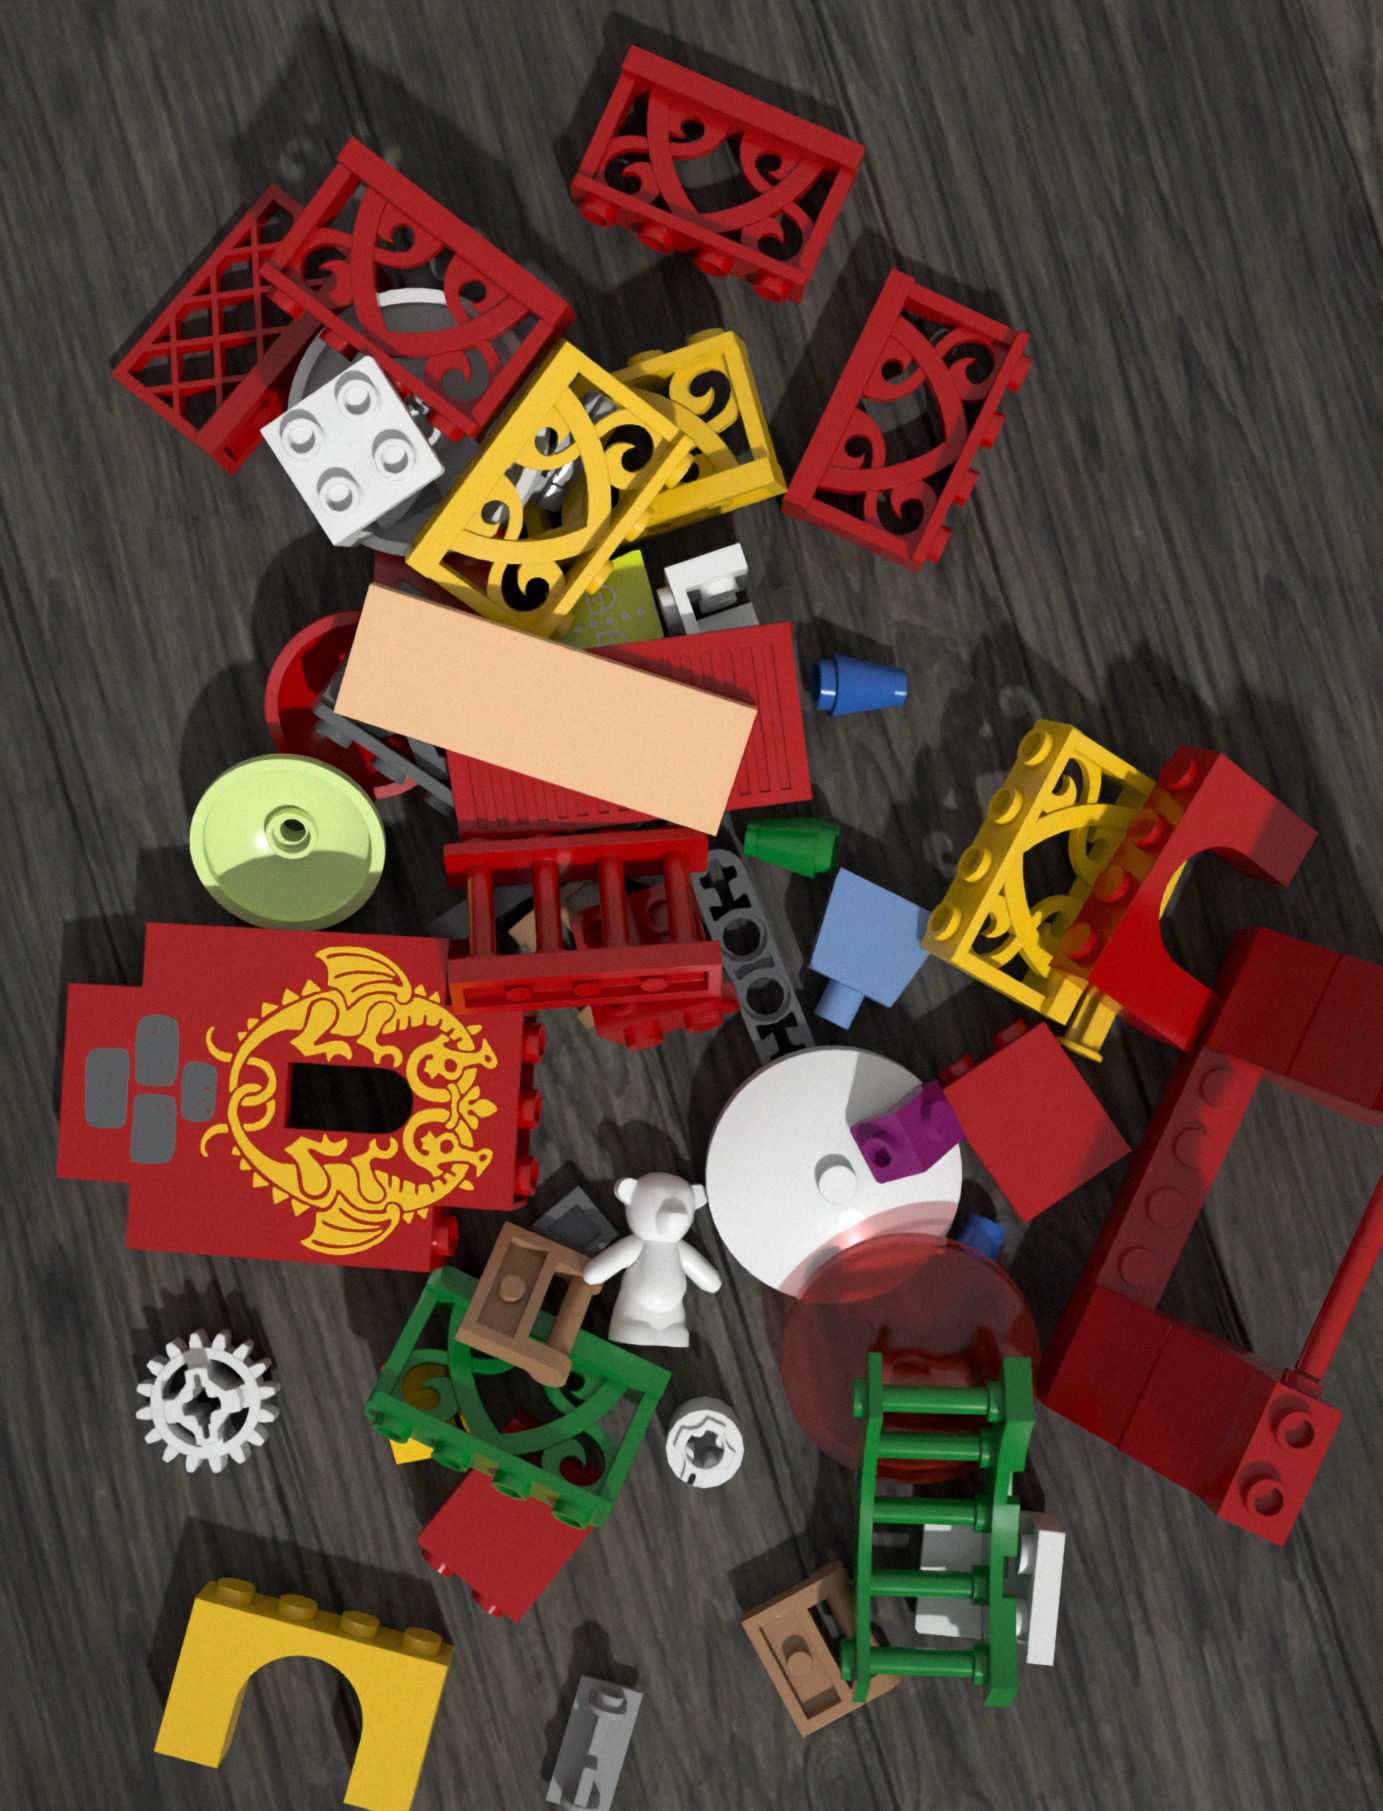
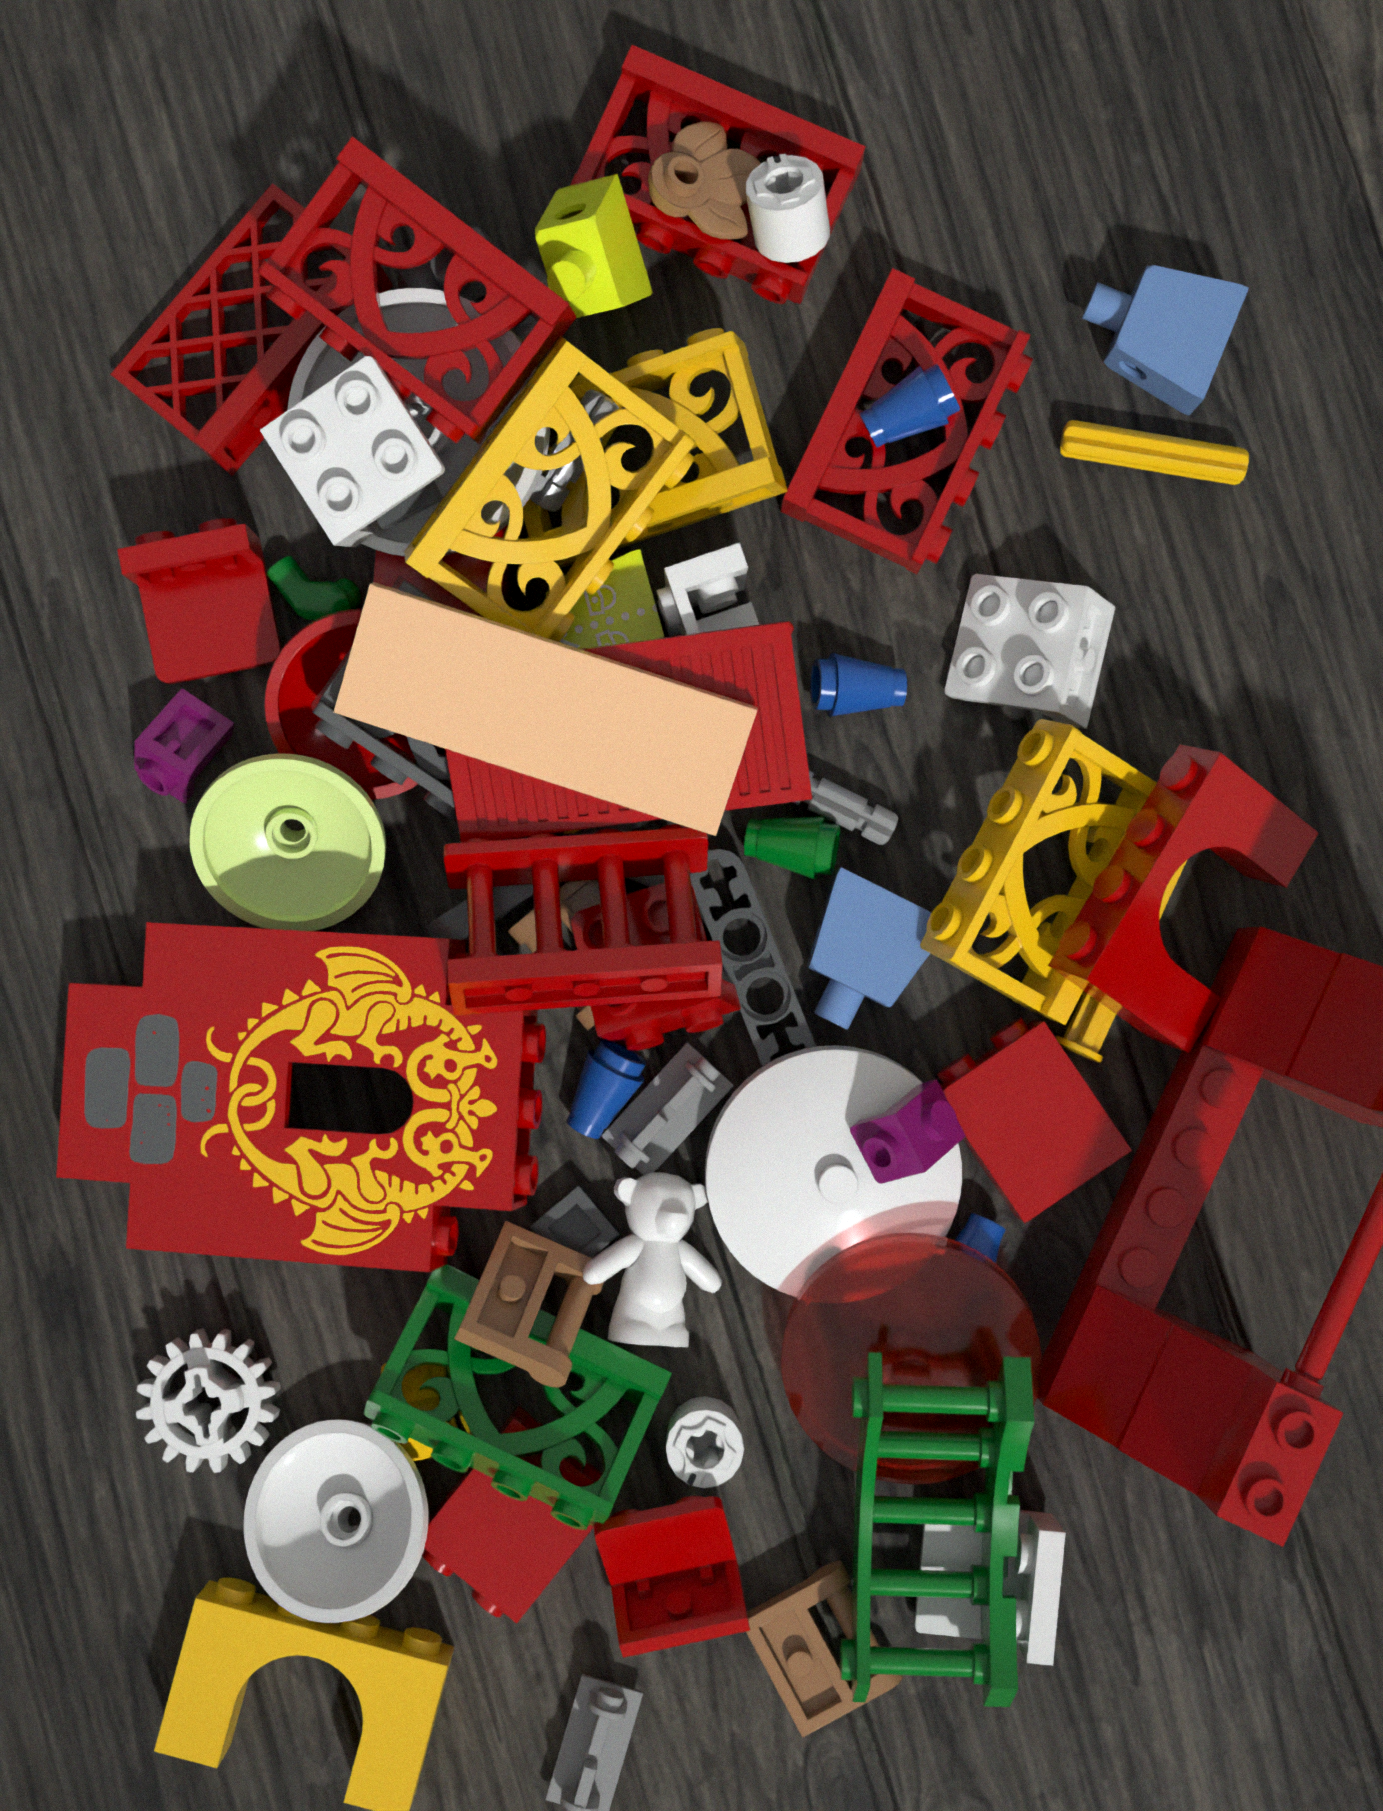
(180, 745): none -> magenta bracket
(204, 600): none -> red bracket
(301, 1528): none -> white dish
(309, 597): none -> green arm
(593, 253): none -> neon yellow torso
(605, 1086): none -> blue cone
(667, 1110): none -> light grey hinge
(672, 1575): none -> red bracket
(703, 180): none -> medium nougat plate
(788, 208): none -> white piece
(851, 810): none -> light grey axle
(911, 407): none -> blue cone
(1031, 646): none -> white bracket
(1154, 452): none -> yellow axle
(1168, 331): none -> medium blue torso

